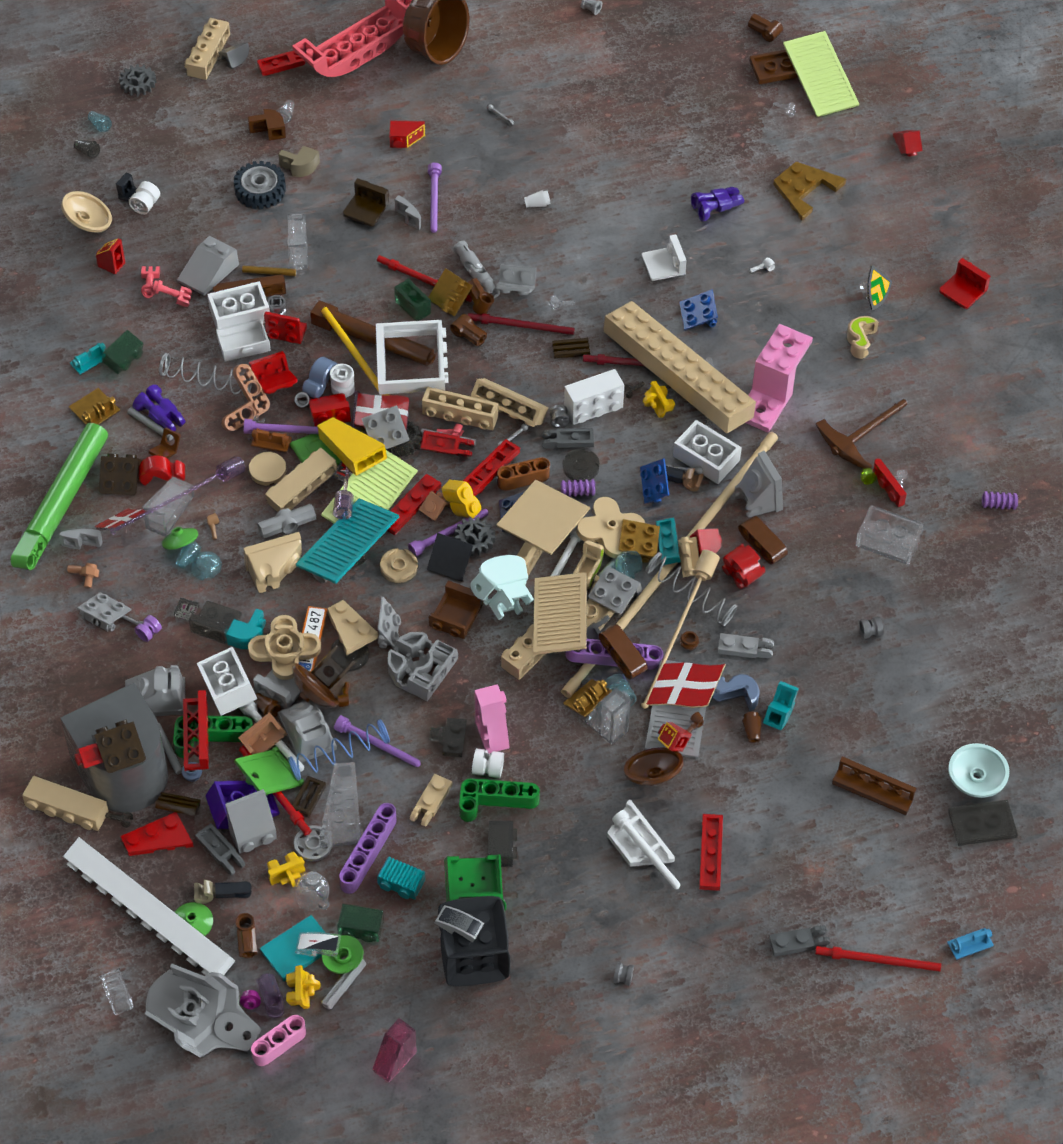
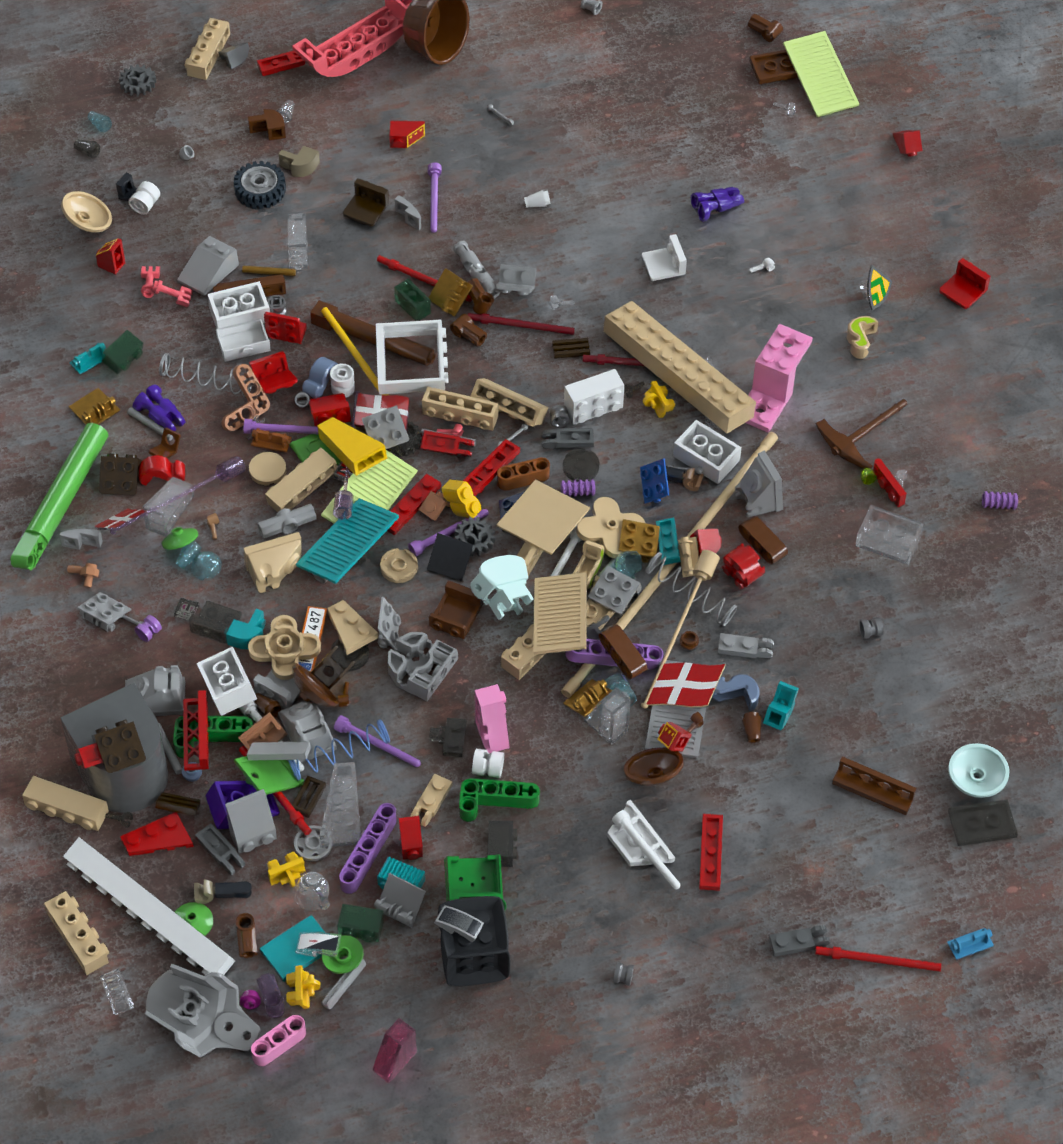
(76, 932): none -> tan brick
(186, 152): none -> light grey hinge
(279, 750): none -> light grey tile
(400, 900): none -> light grey hinge
(410, 837): none -> red slope
(699, 310): blue hinge -> none
(801, 180): pearl gold wing -> none

